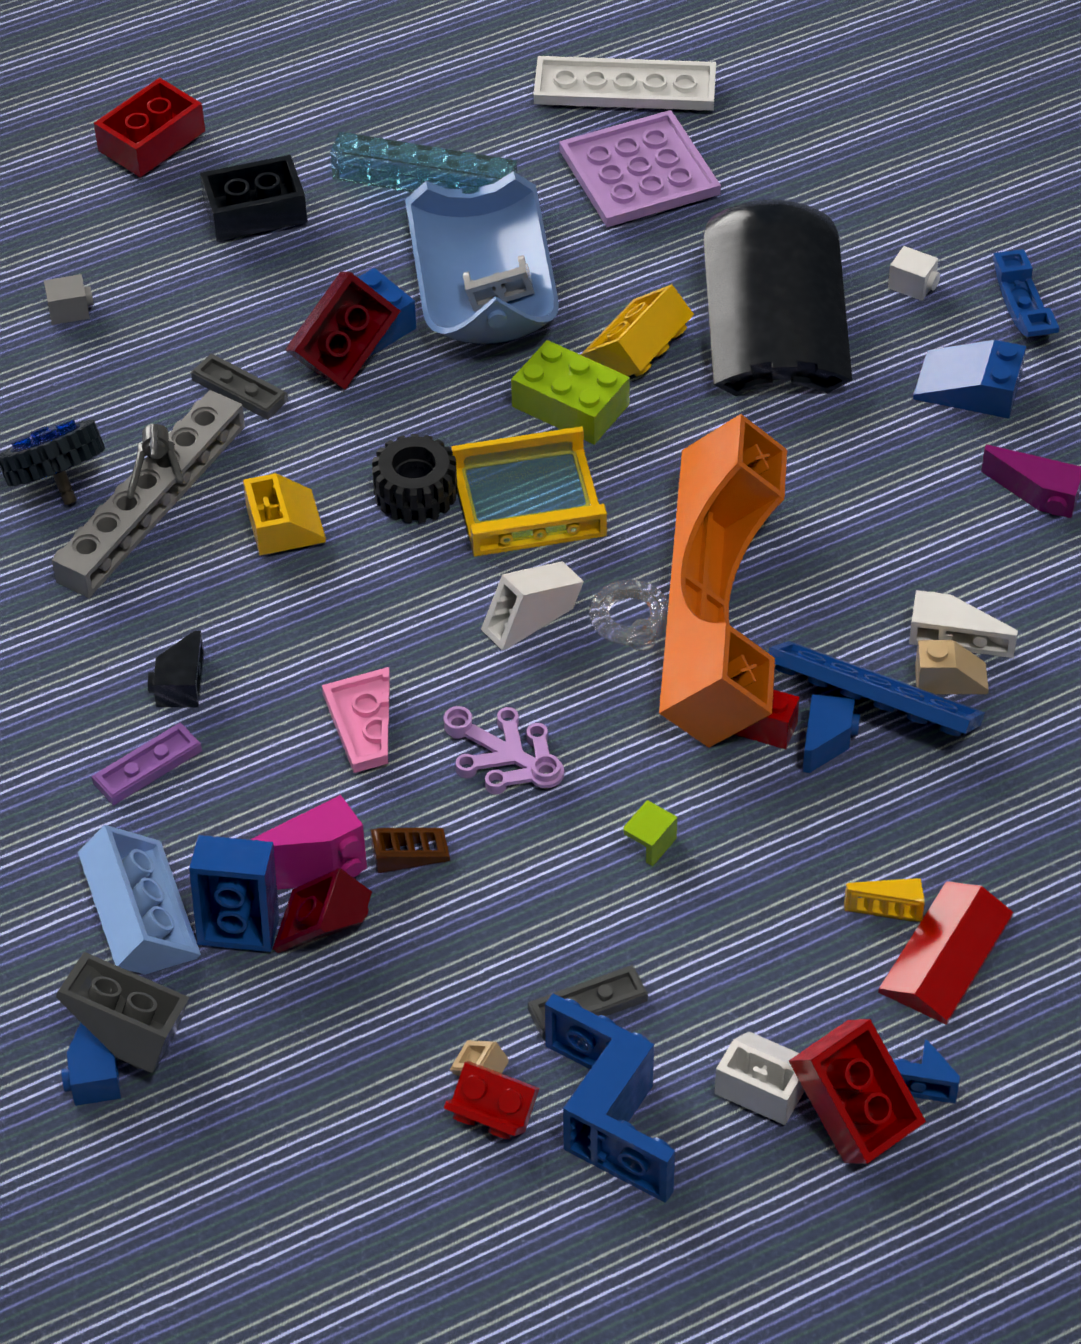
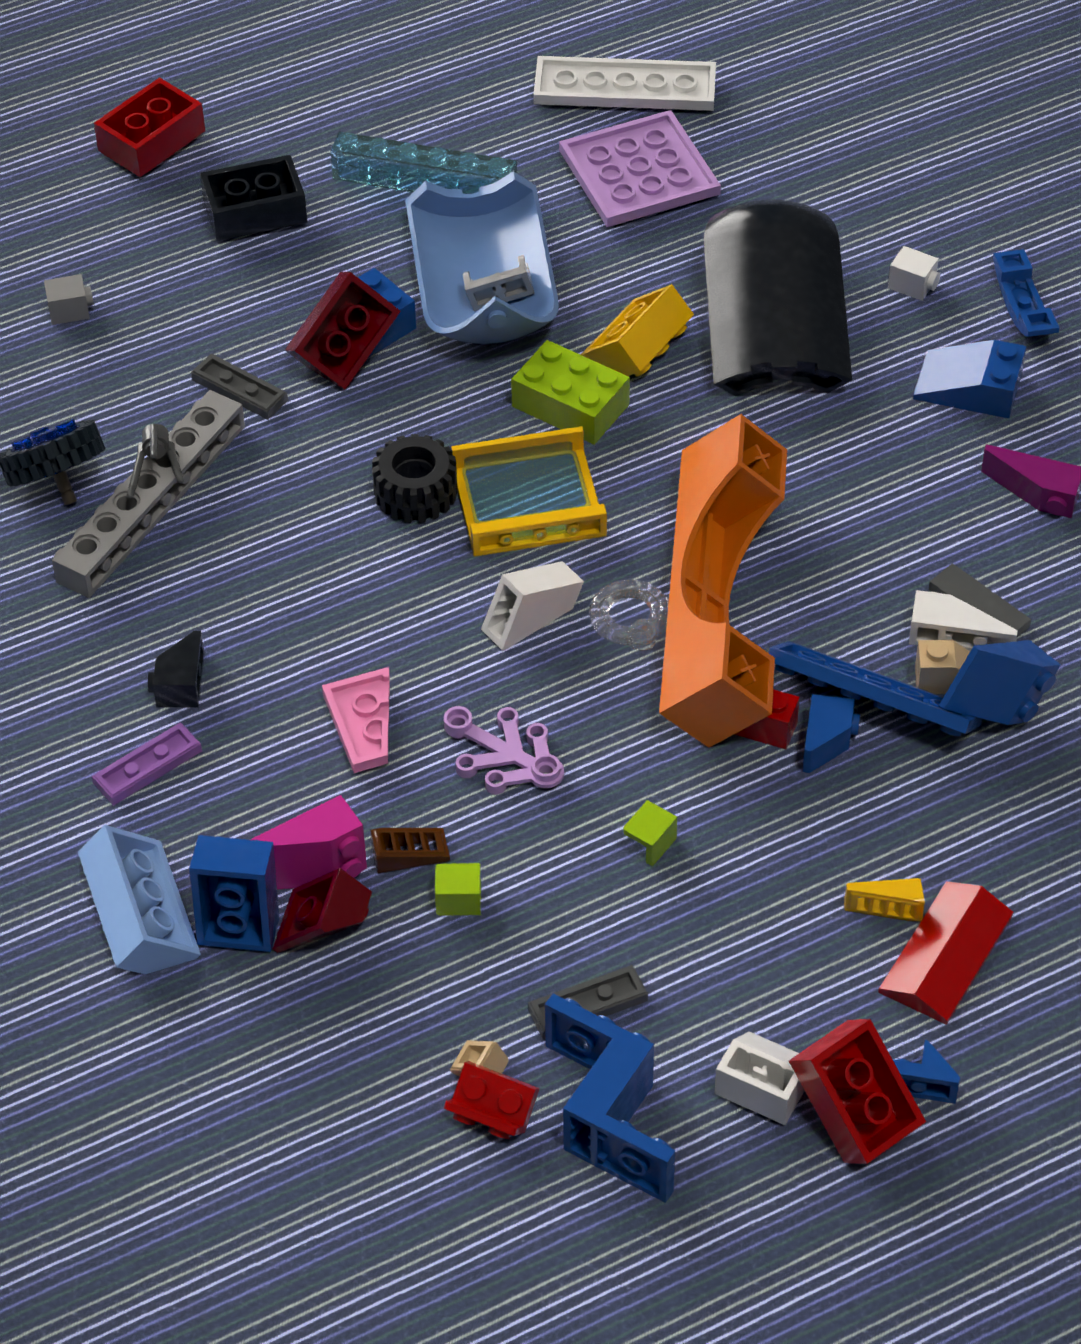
(91, 1070): blue slope -> none
(123, 1010): dark grey slope -> none
(282, 514): yellow slope -> none
(458, 889): none -> lime panel
(966, 588): none -> dark grey tile
(1002, 682): none -> blue slope

